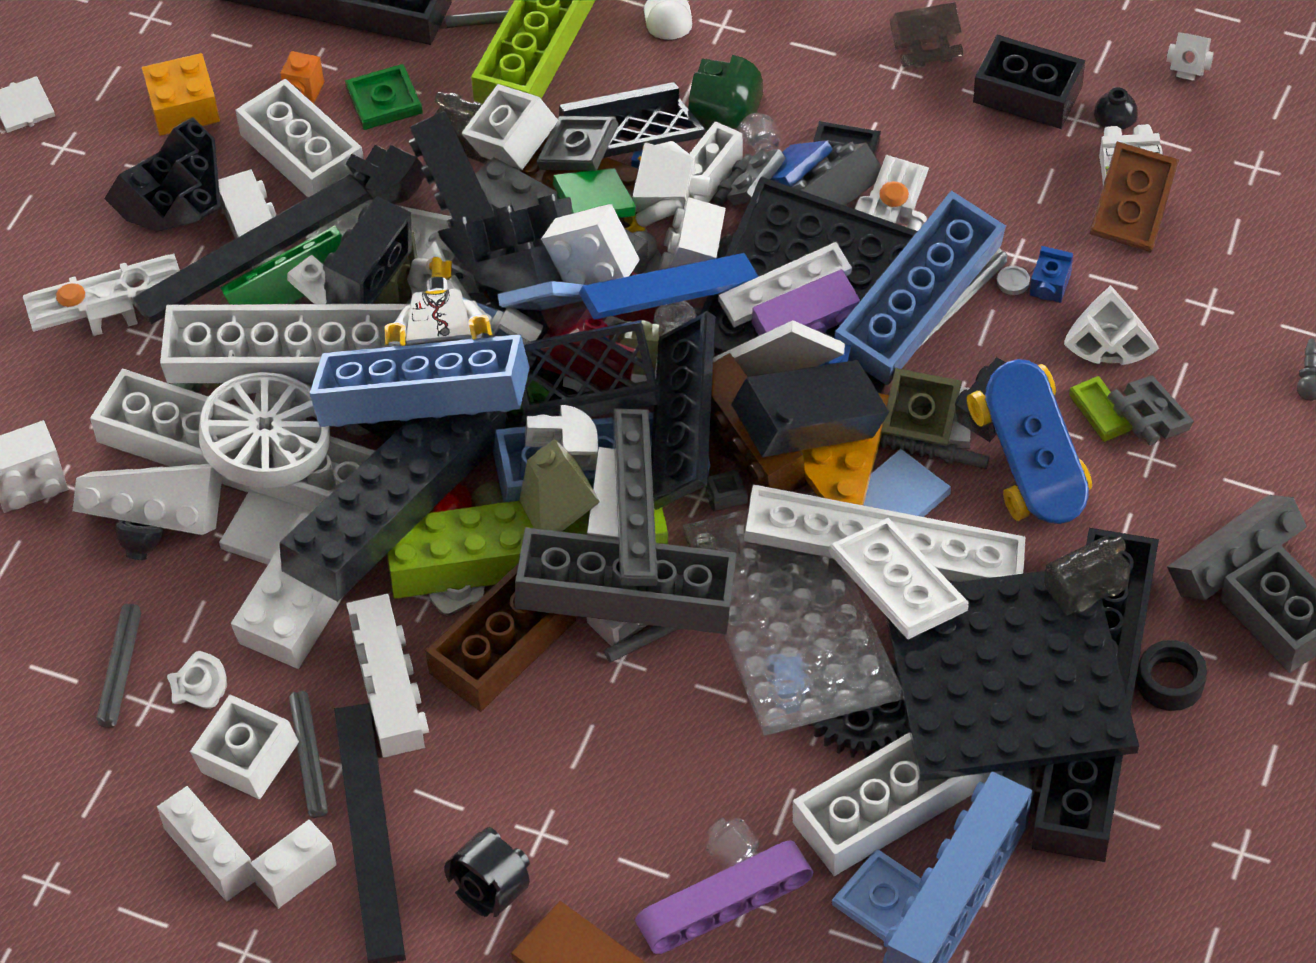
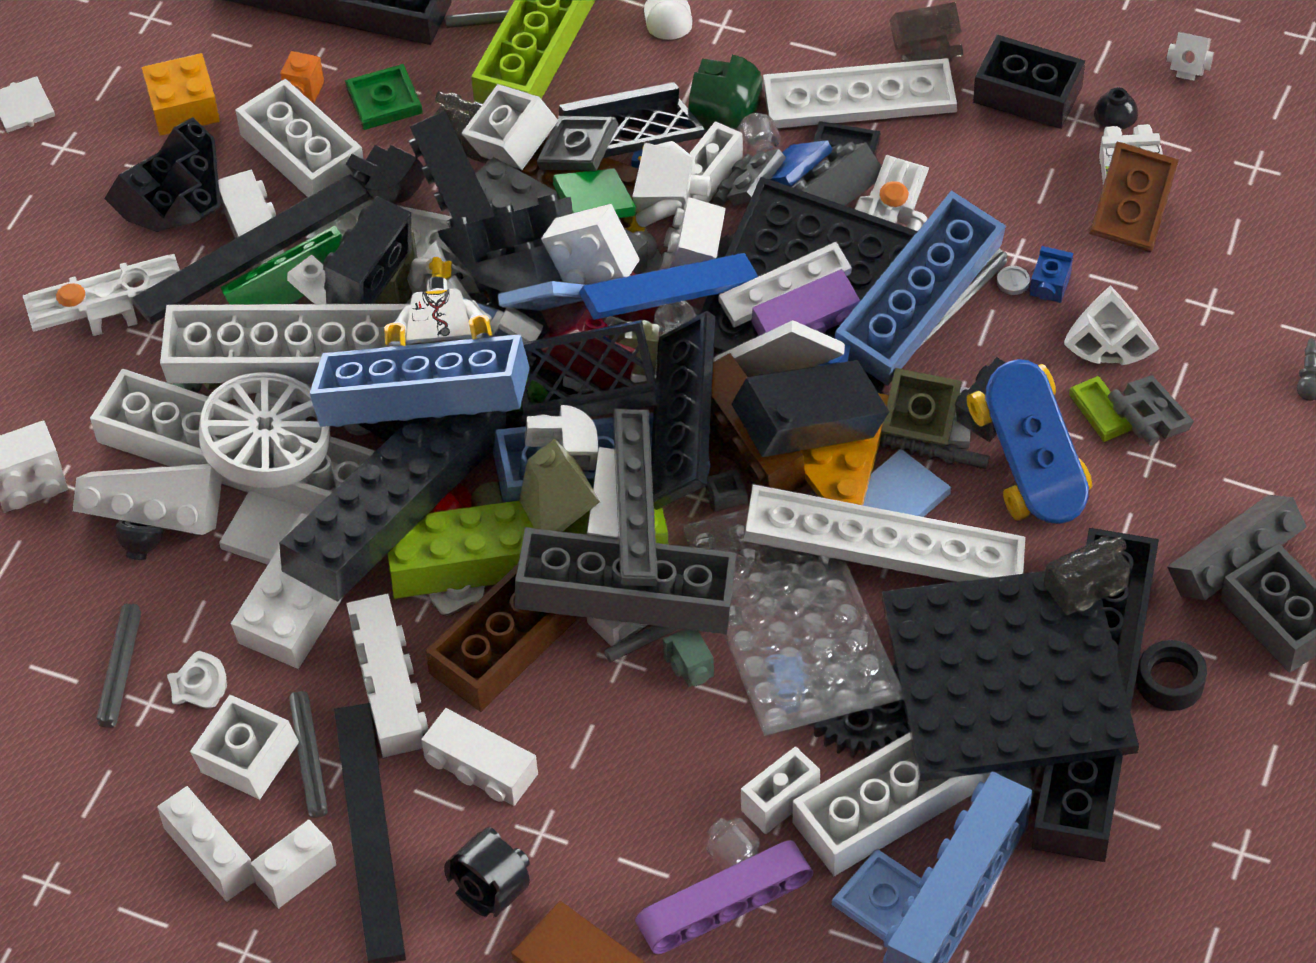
(479, 757): none -> white brick
(689, 656): none -> sand green brick
(770, 795): none -> white brick
(860, 93): none -> white plate
(898, 578): white tile -> none

